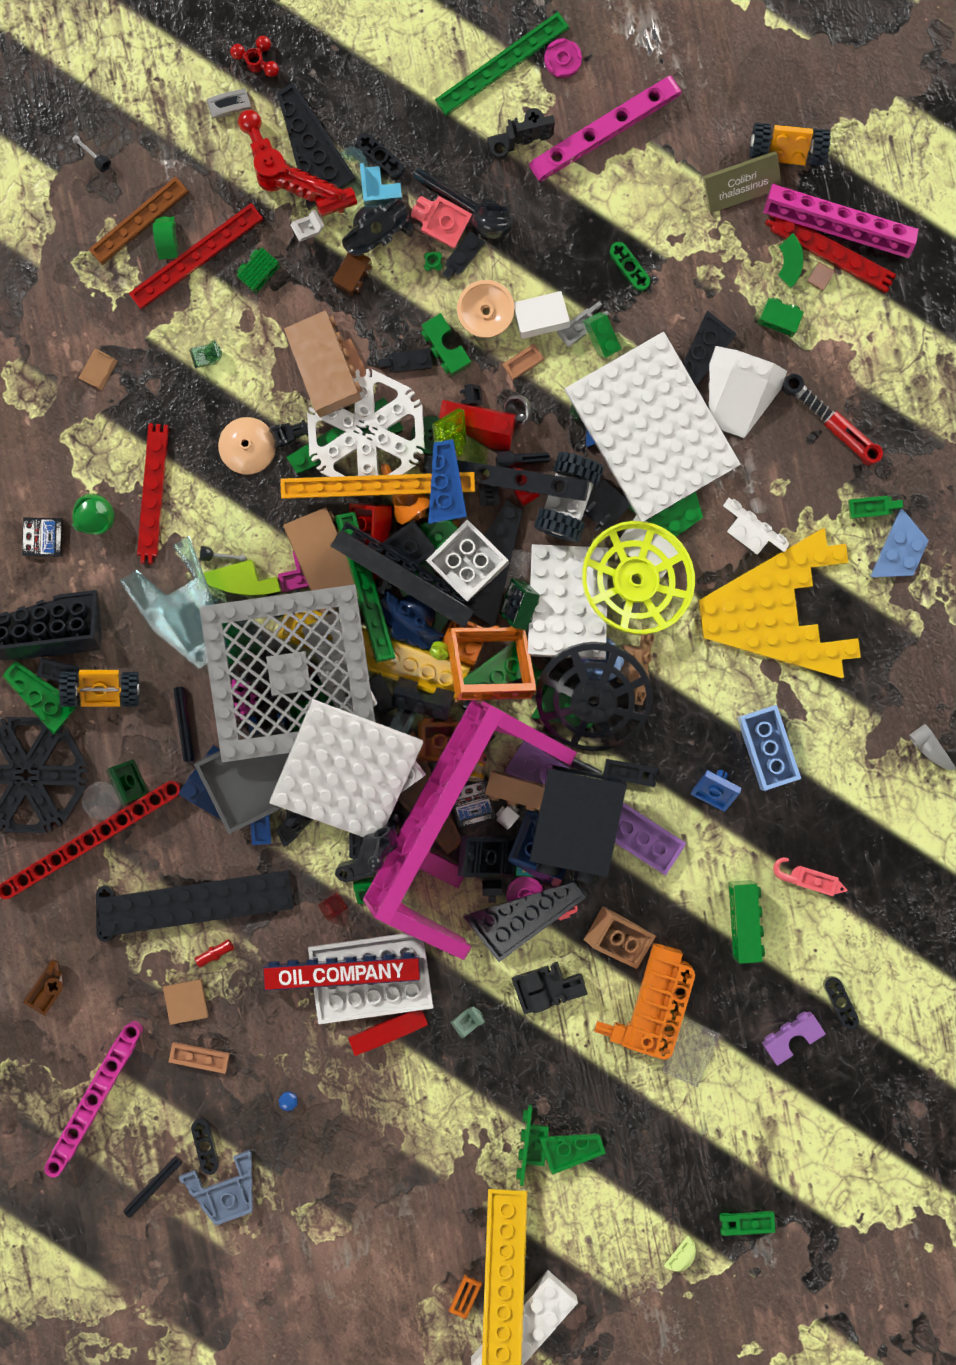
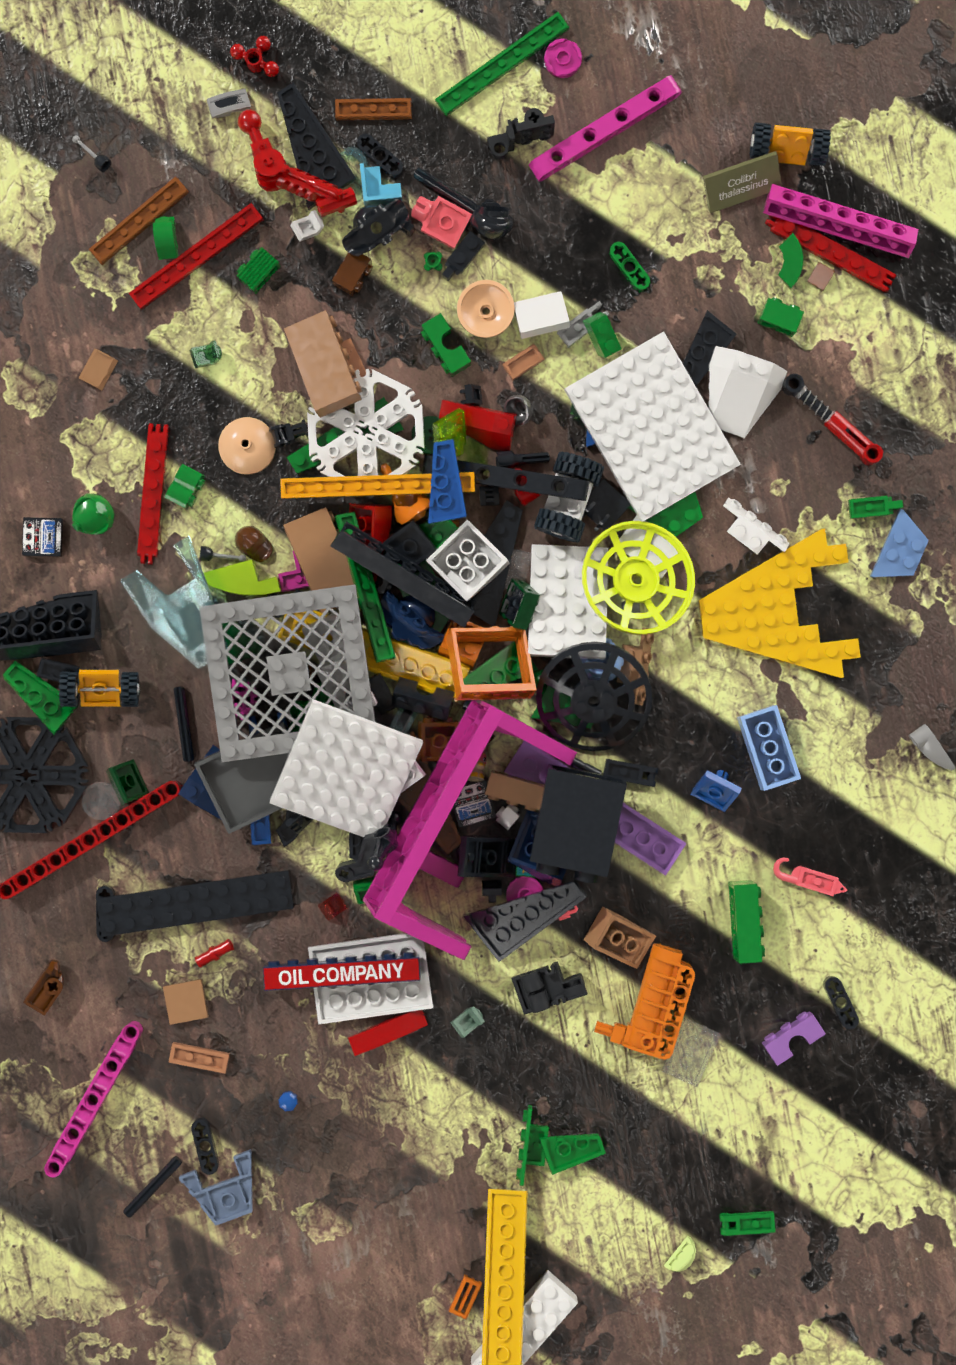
(184, 486): none -> green brick
(253, 543): none -> reddish brown piece
(373, 109): none -> dark orange tile
(407, 361): black hinge -> none
(439, 650): lime tile -> none

